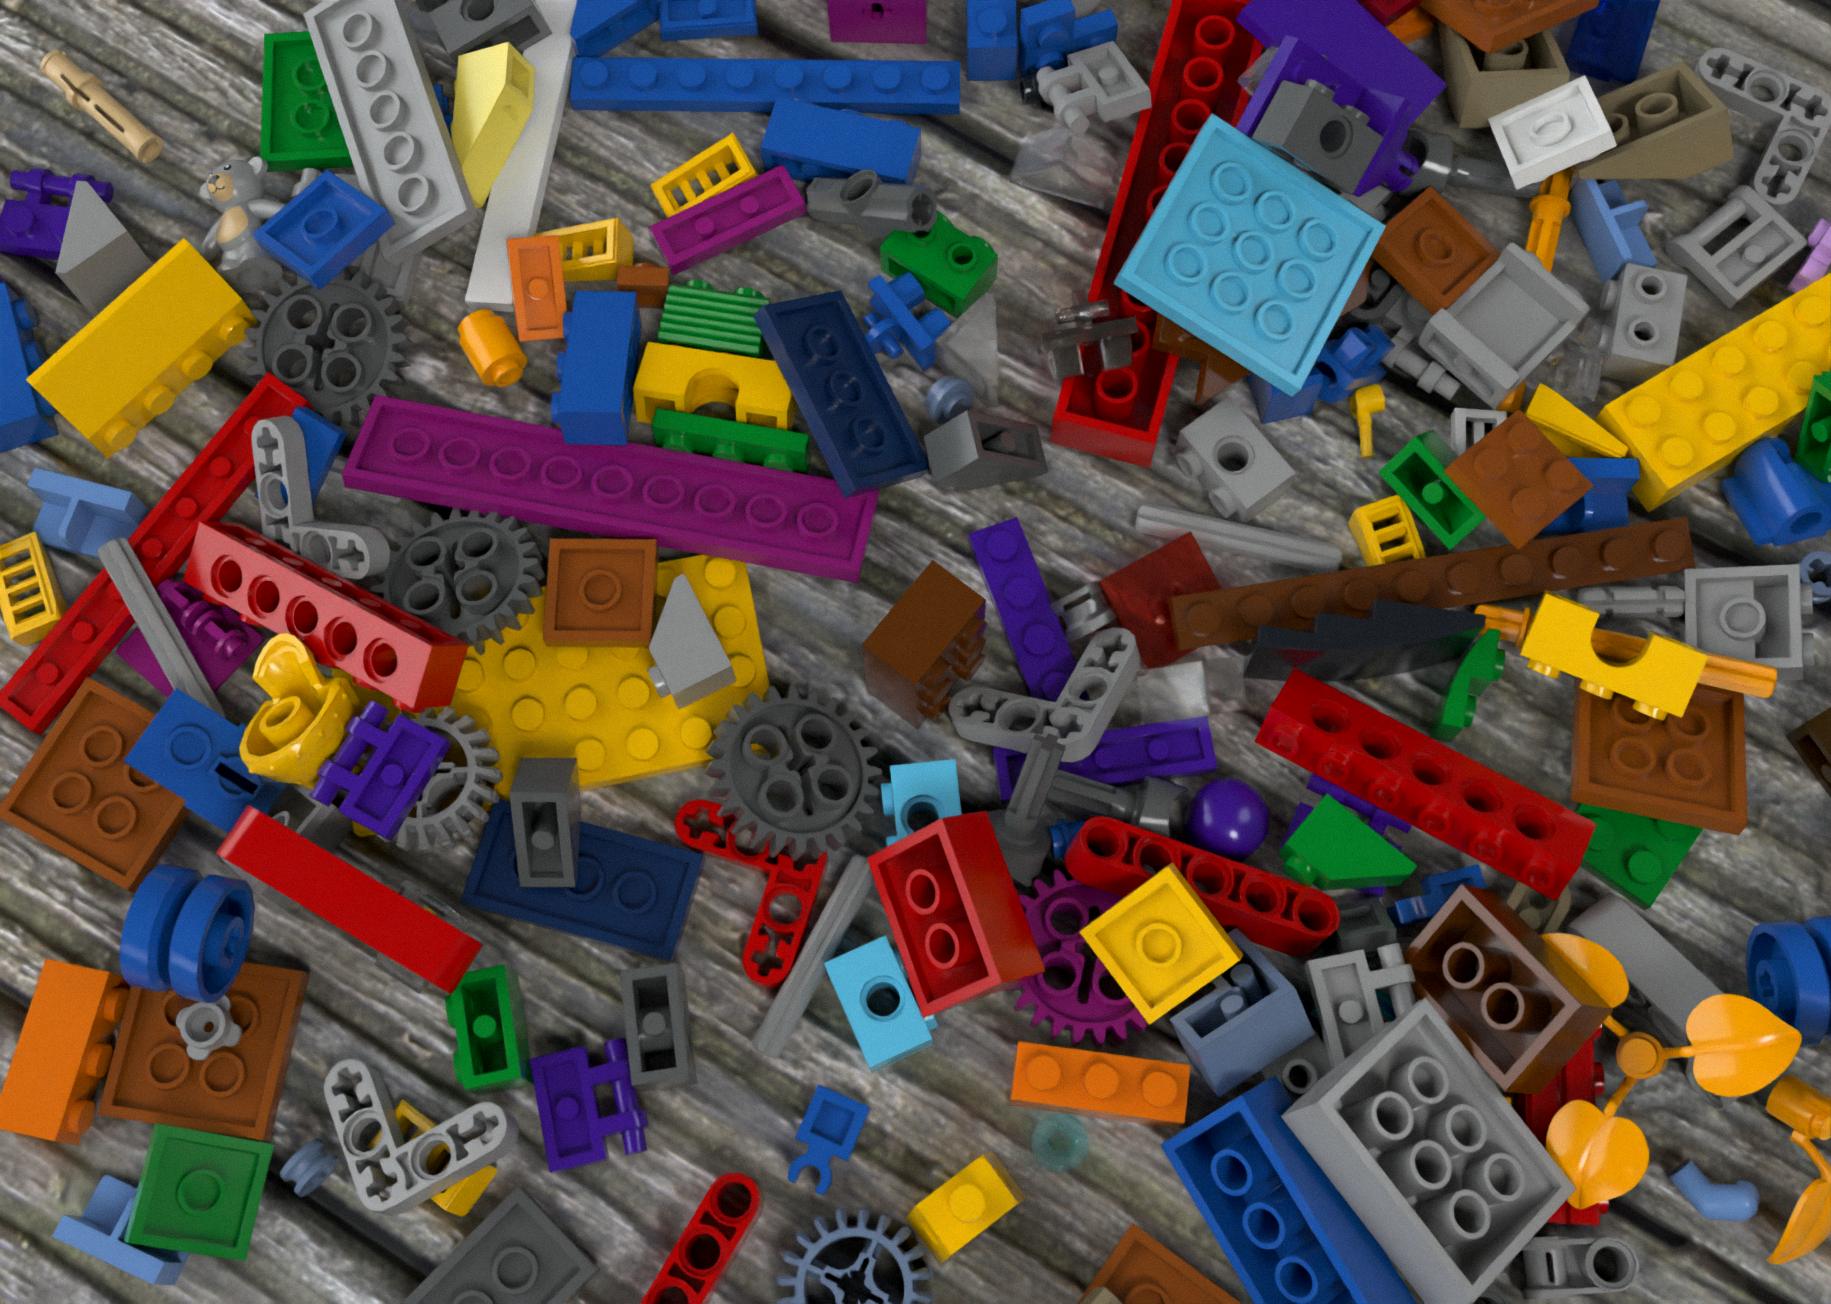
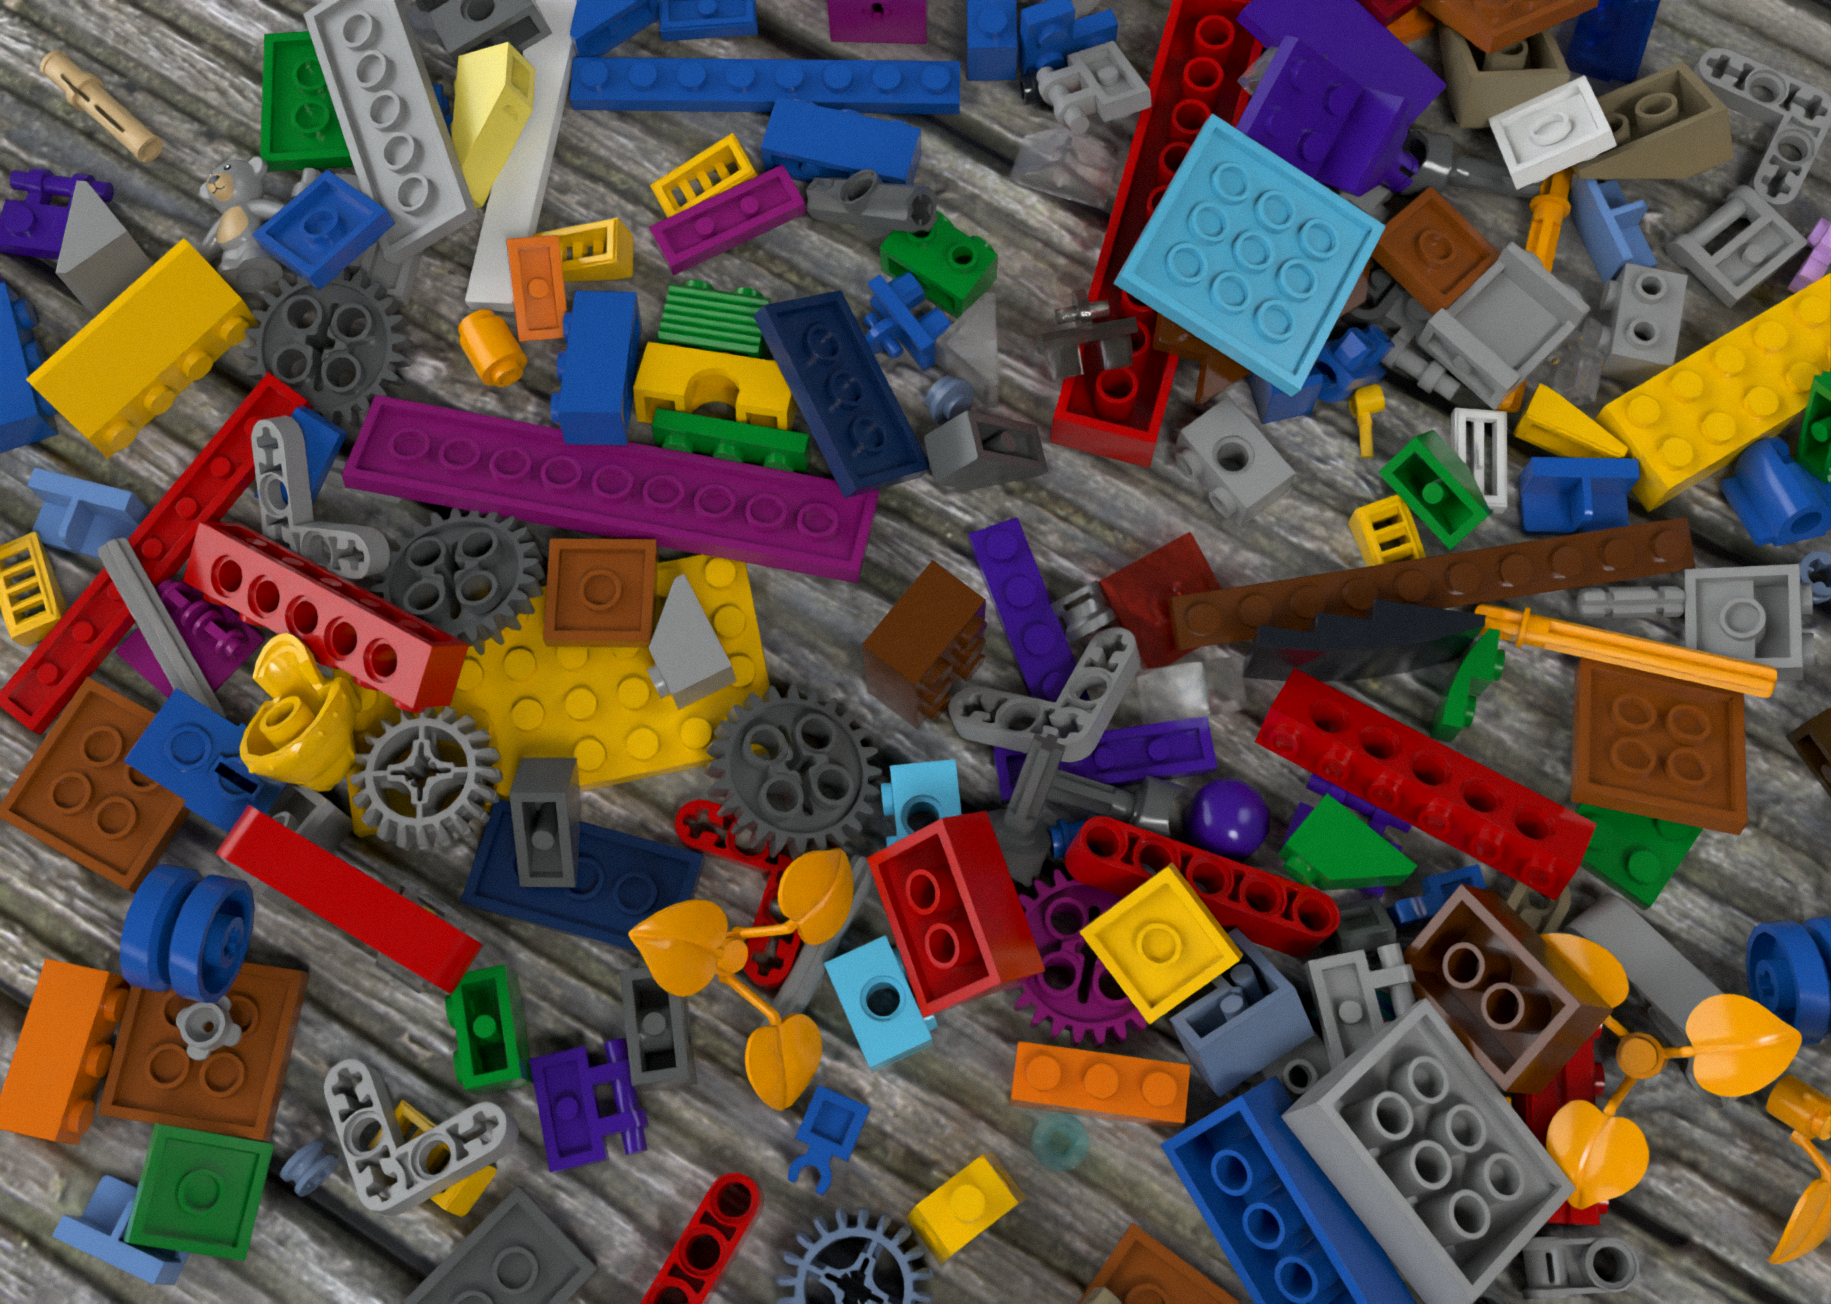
(392, 778): dark purple plate -> none
(648, 281): dark orange plate -> none
(692, 944): none -> light orange plant
(1239, 538): light grey axle -> none
(1318, 135): dark grey brick -> none
(1518, 479): dark orange plate -> none
(1657, 677): yellow arch -> none
(1716, 1201): medium blue arm -> none

